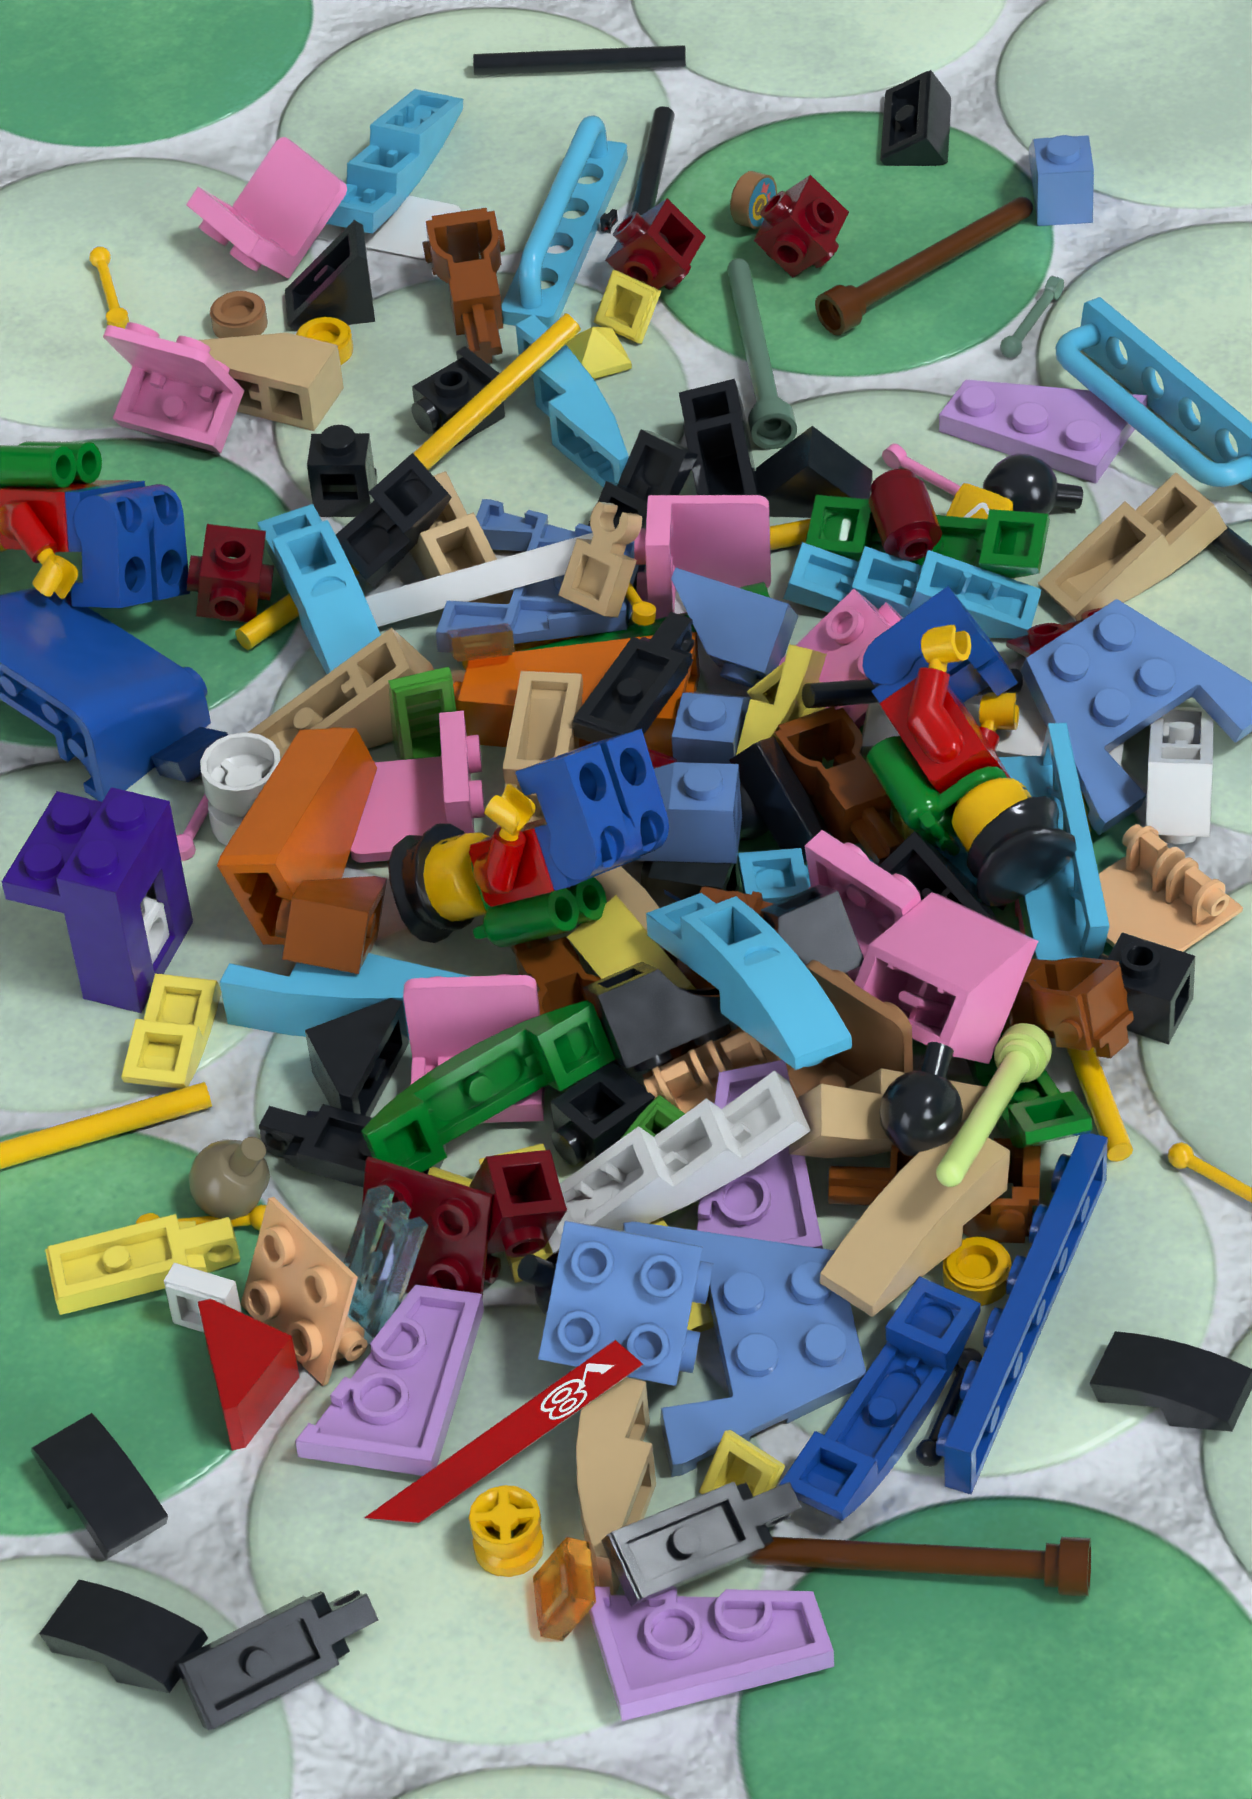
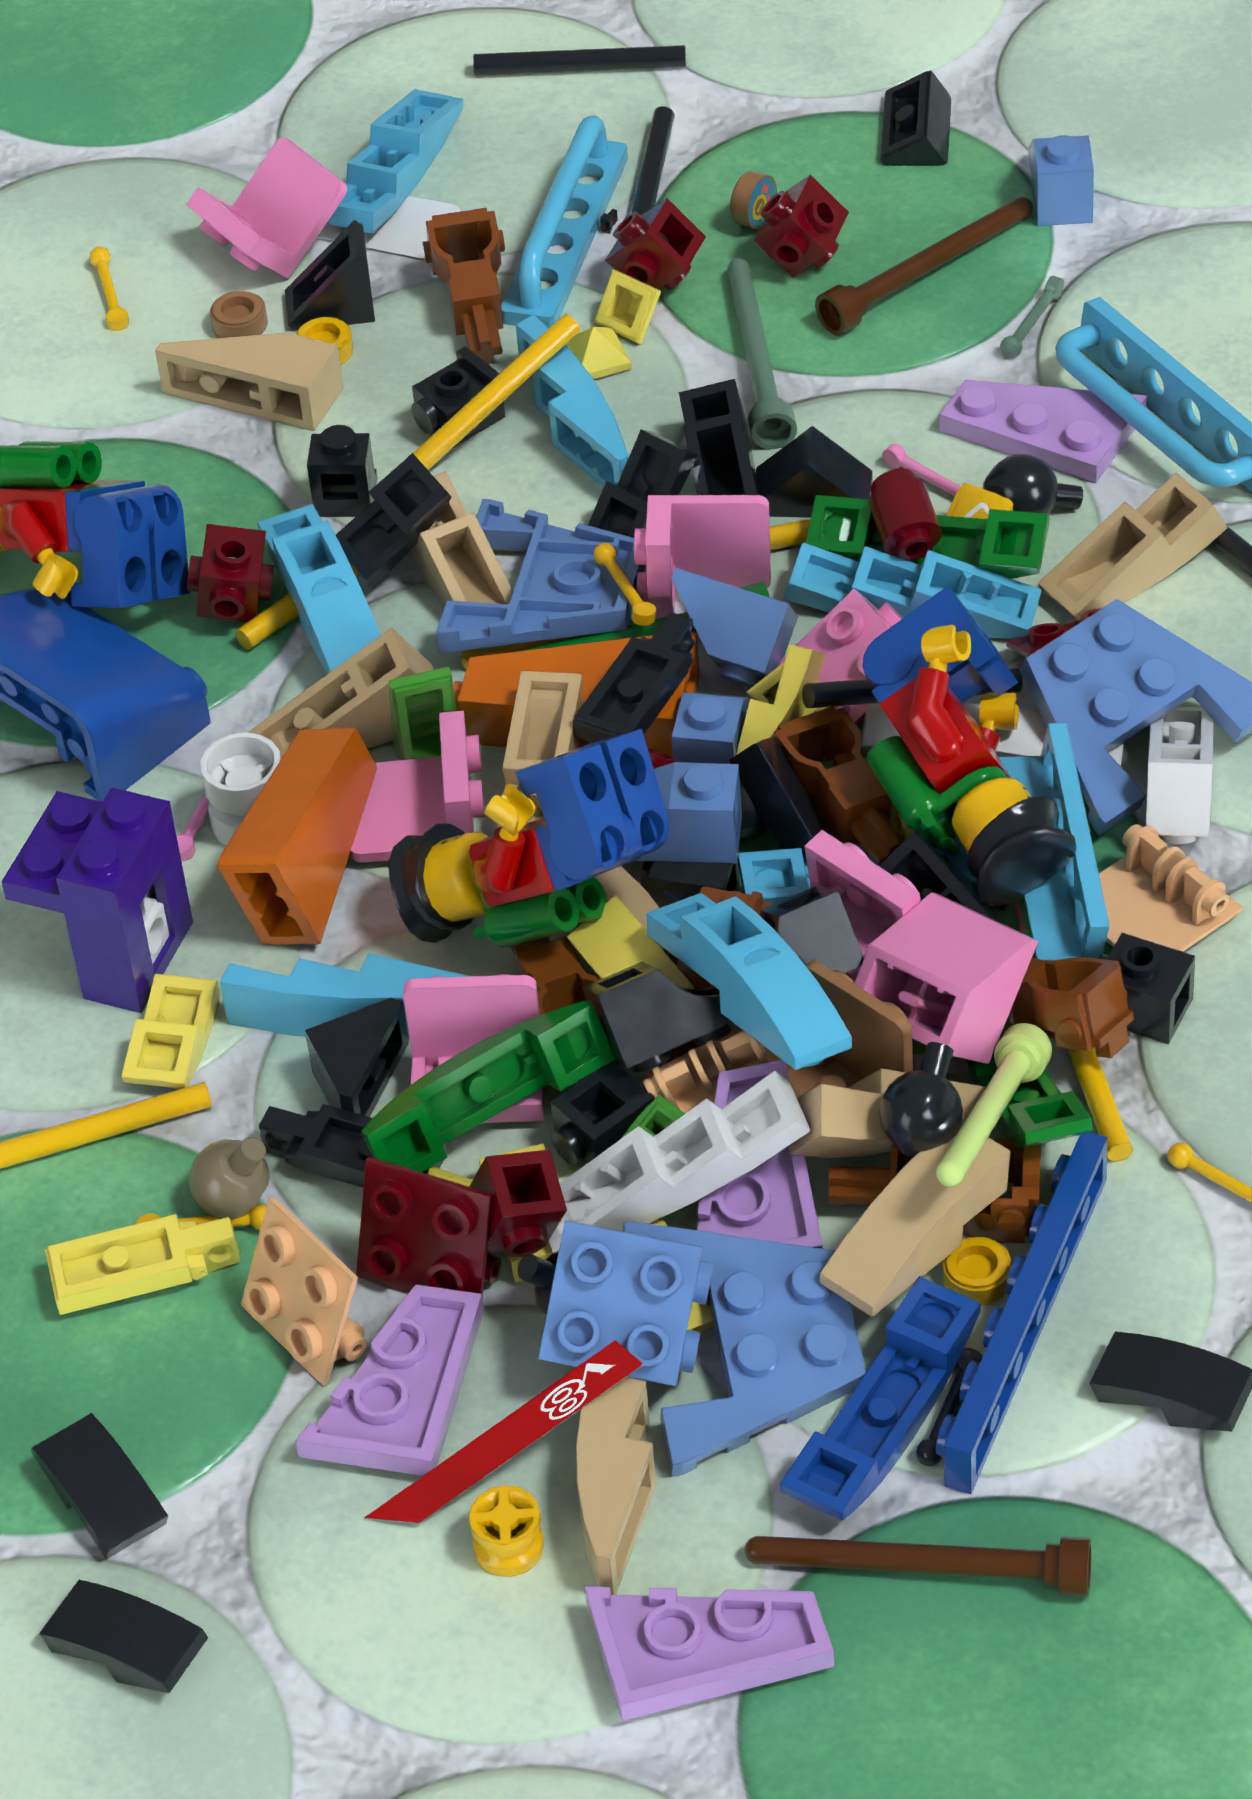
(174, 388): bright pink bracket -> none
(183, 756): dark blue tile -> none
(189, 1286): white tile -> none
(250, 1366): red slope -> none
(271, 1655): black hinge -> none
(332, 922): dark orange slope -> none
(387, 1267): clear light blue tile -> none
(472, 582): white sticker -> none
(481, 642): clear orange tile -> none
(564, 1589): clear orange tile -> none
(598, 568): tan plate -> none
(695, 1538): hinge -> none
(742, 1462): light yellow slope -> none

